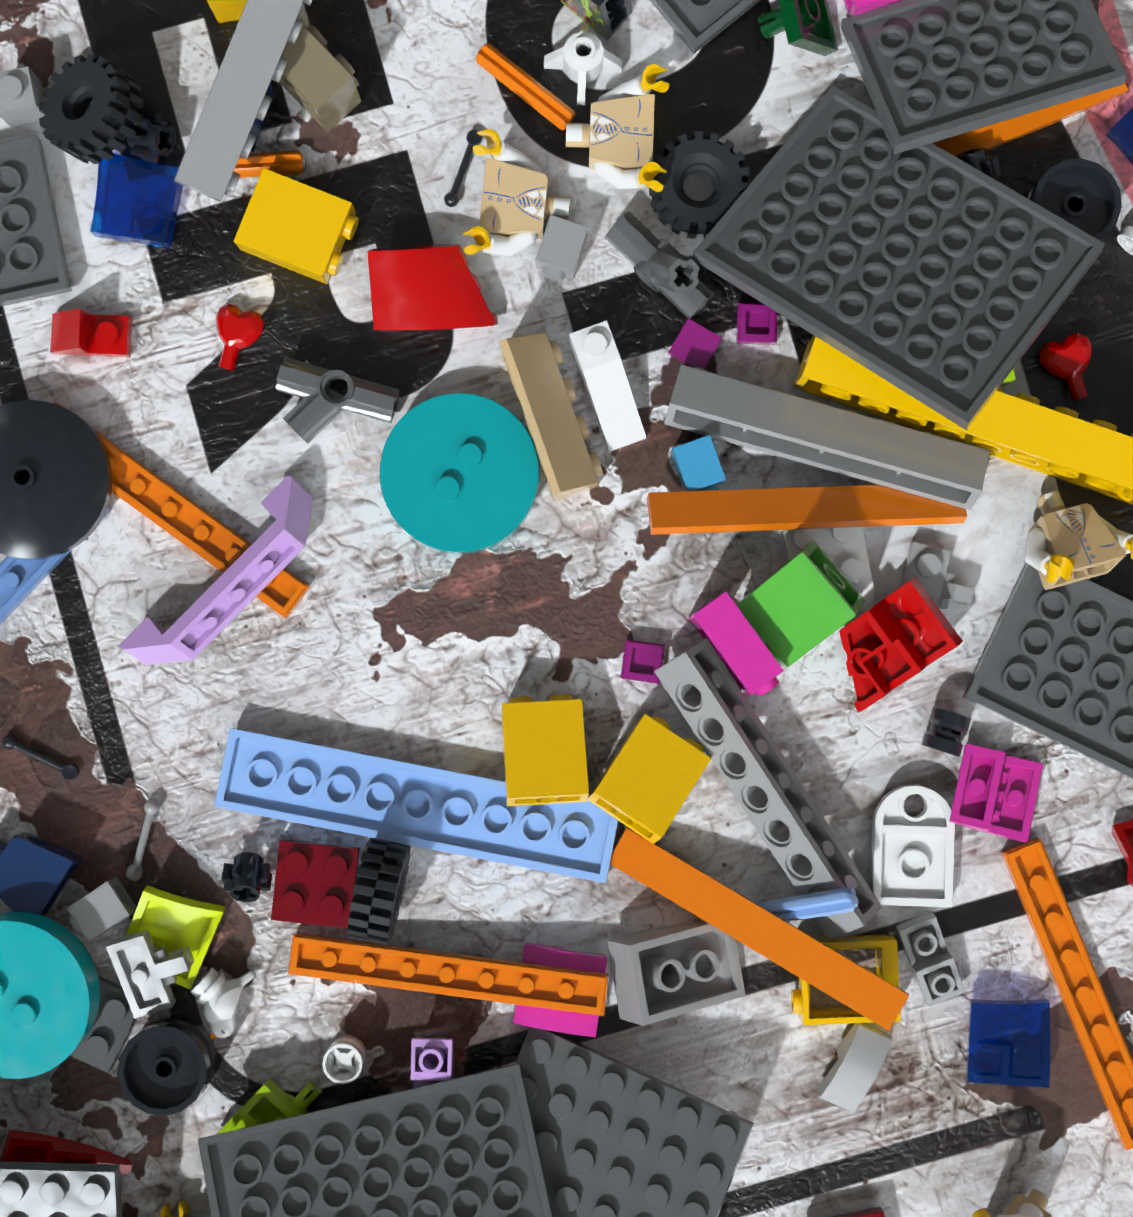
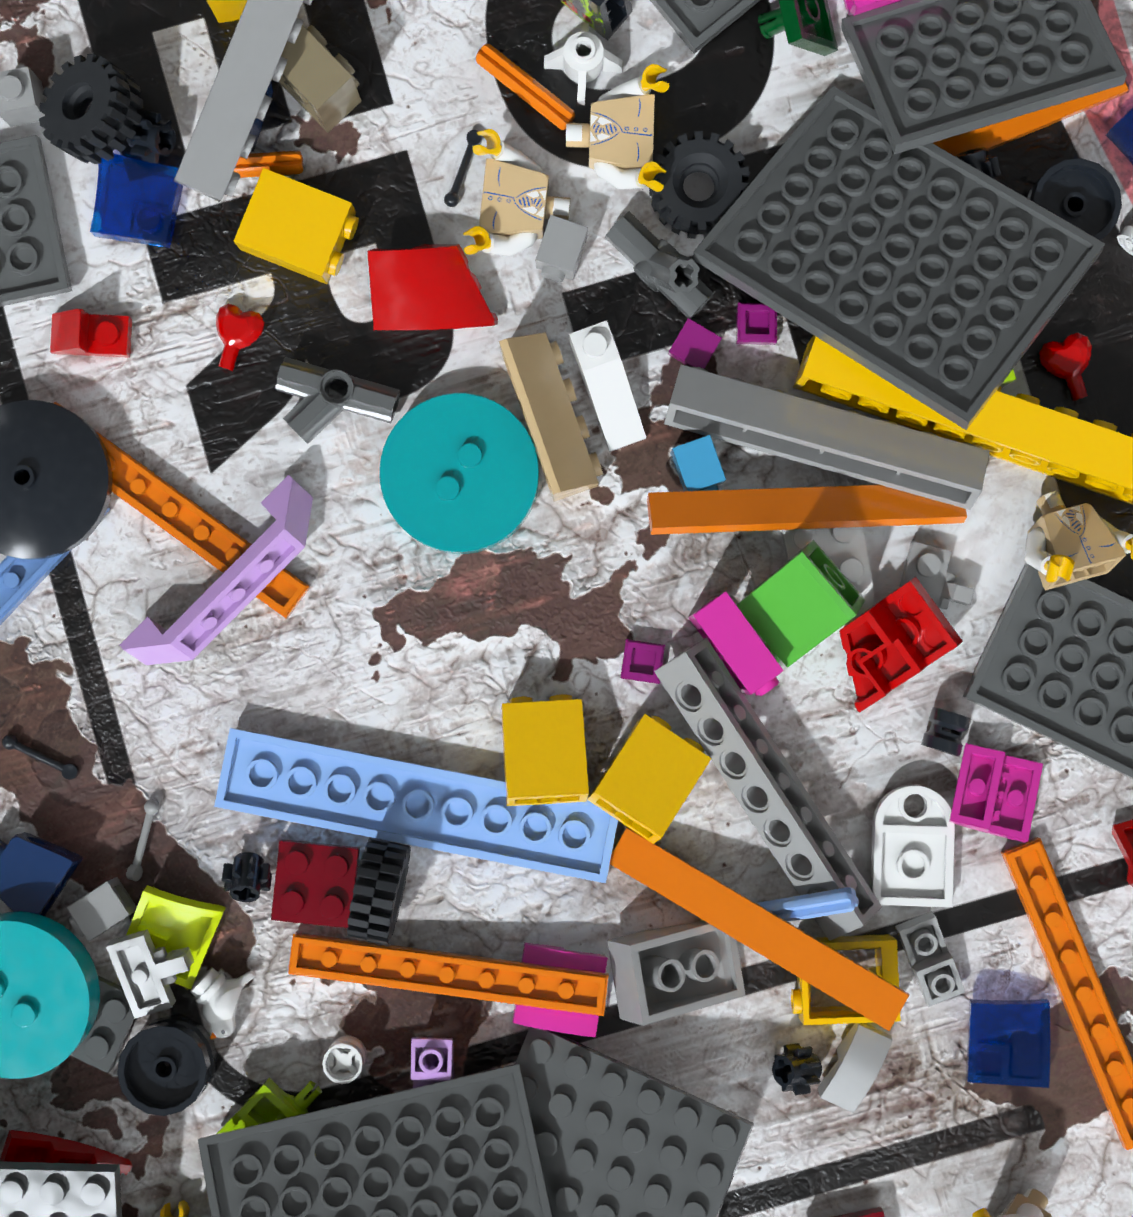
(797, 1069): none -> black gear

